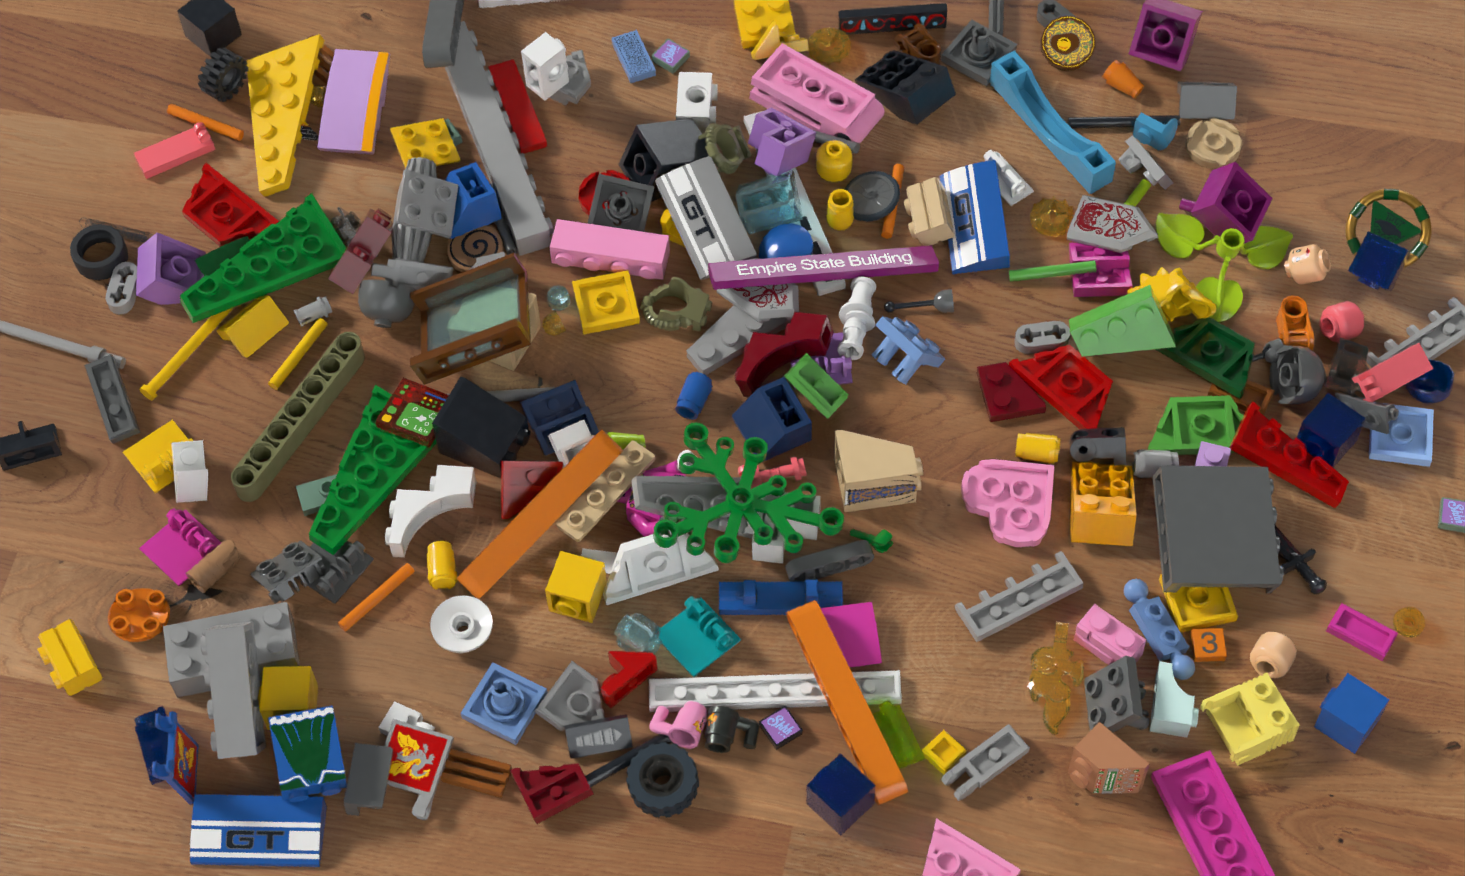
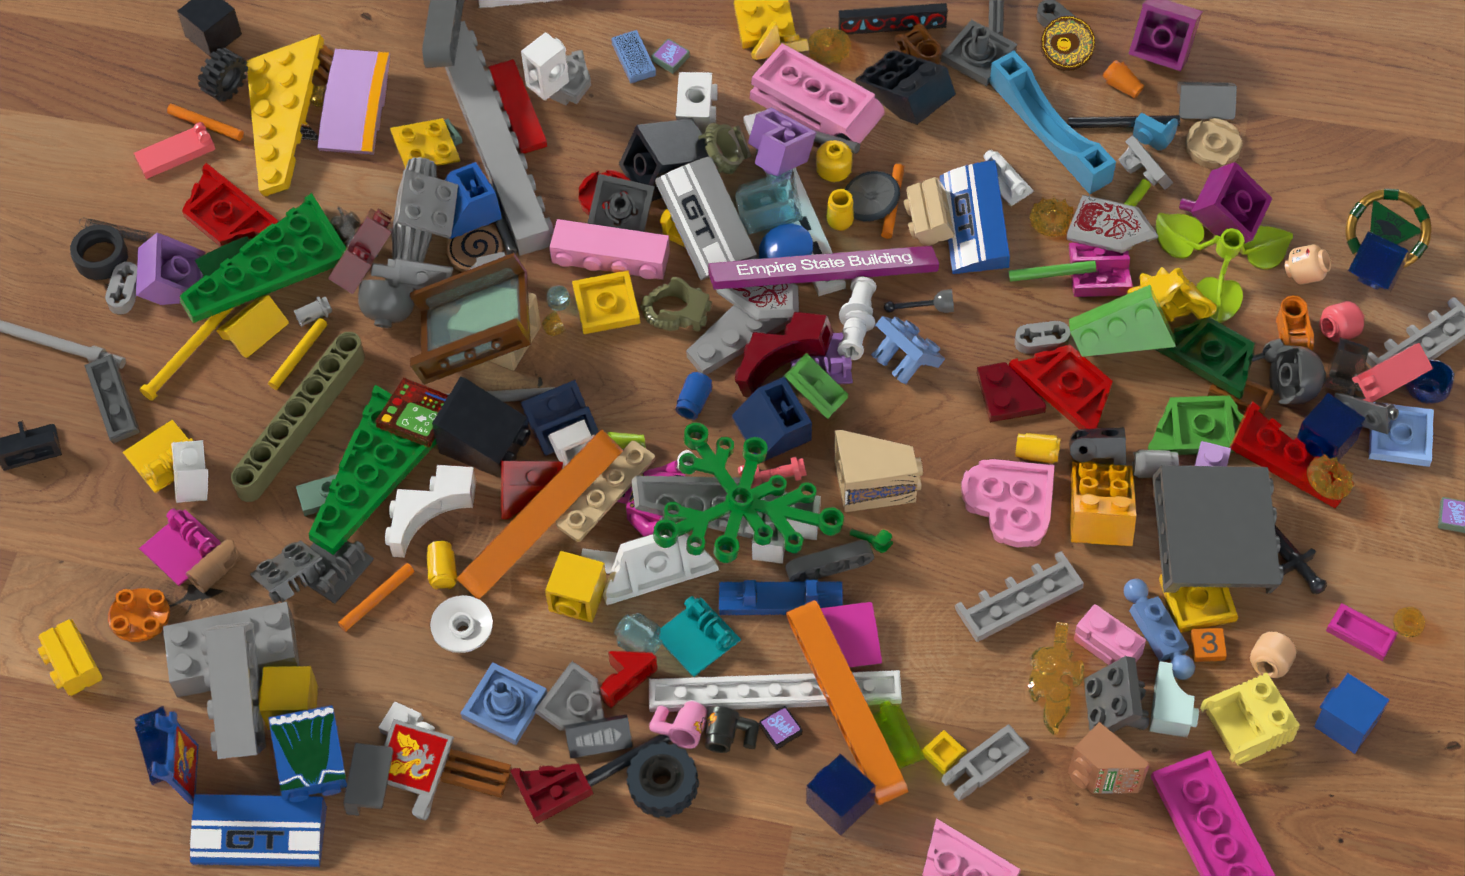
(1321, 479): none -> clear yellow gear

